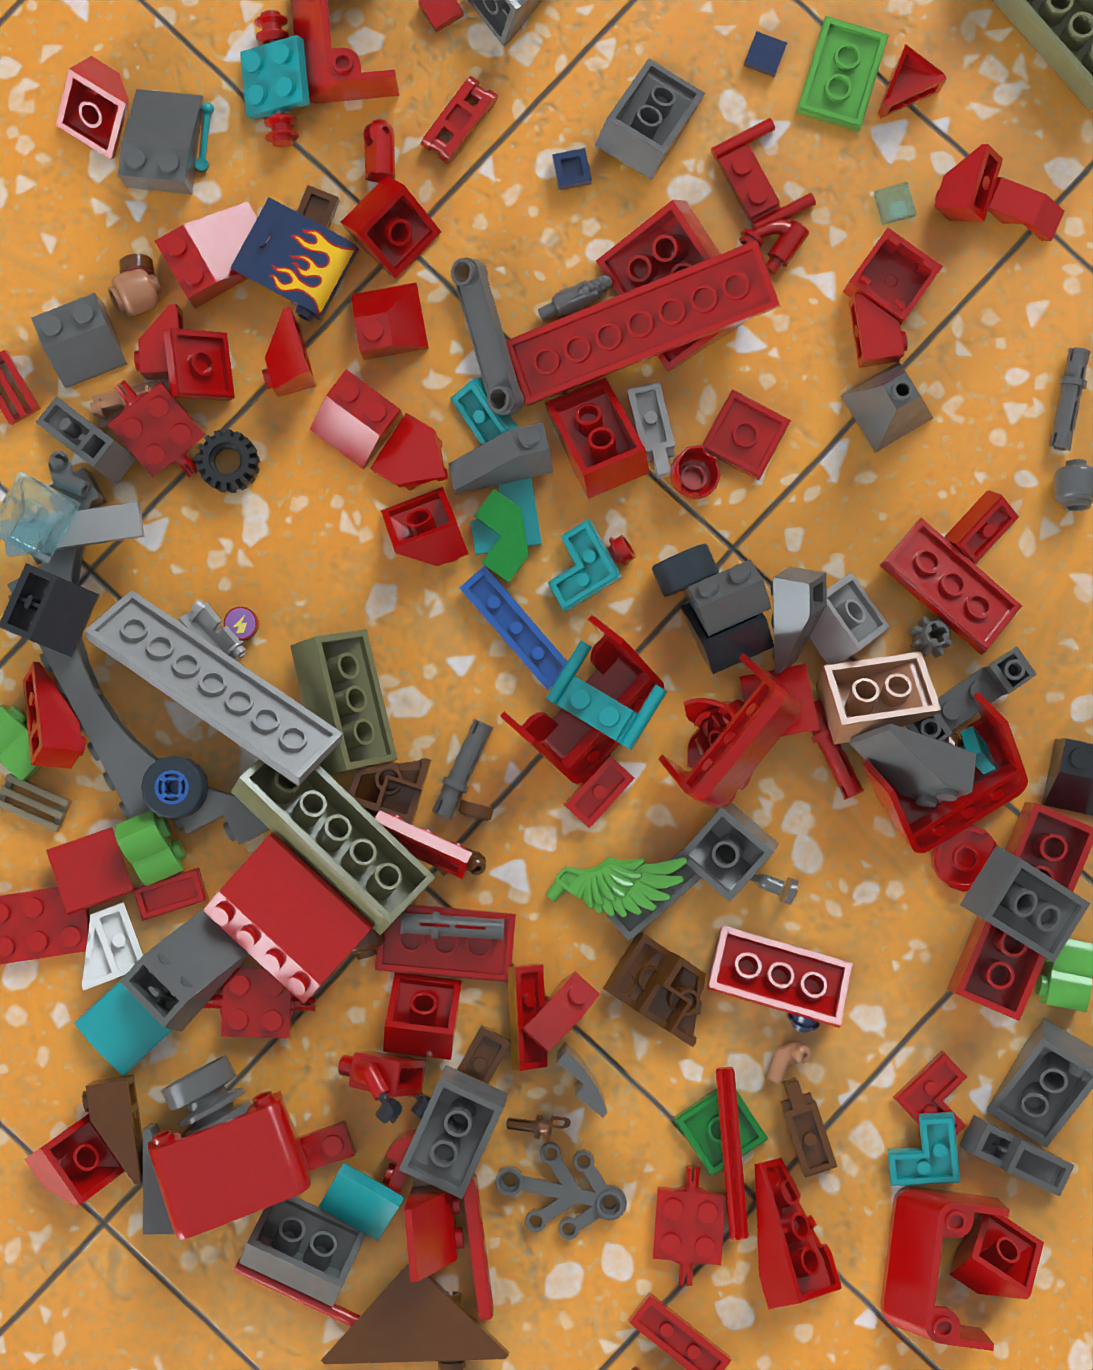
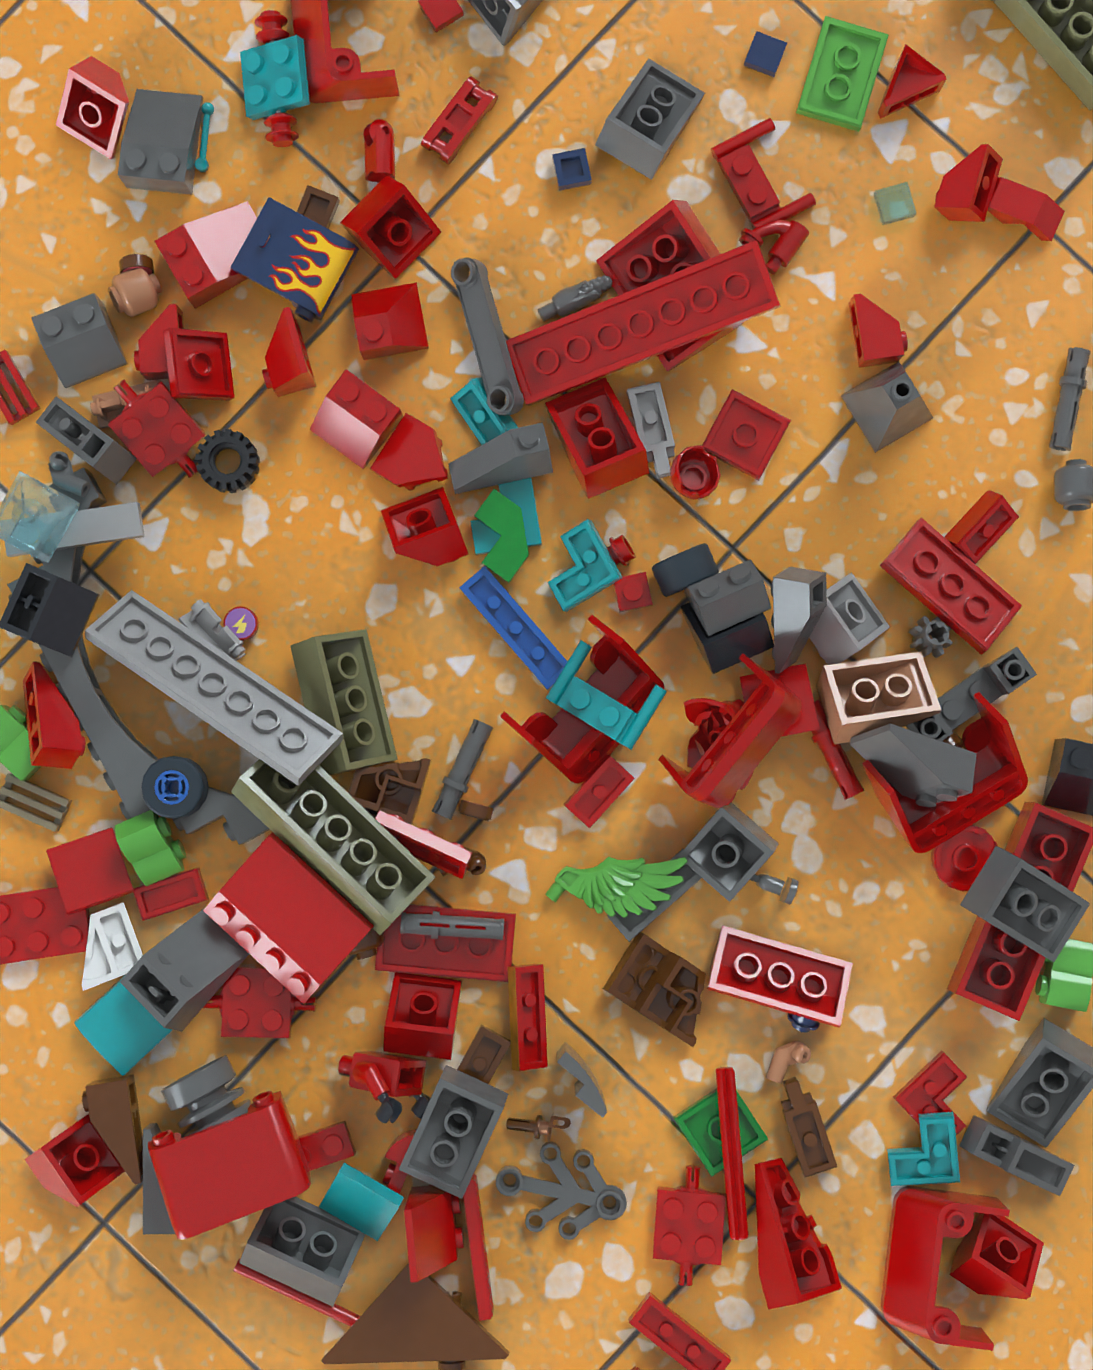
(561, 1011): red slope -> none
(633, 592): none -> red plate
(894, 275): red container -> none
(976, 743): teal plate -> none

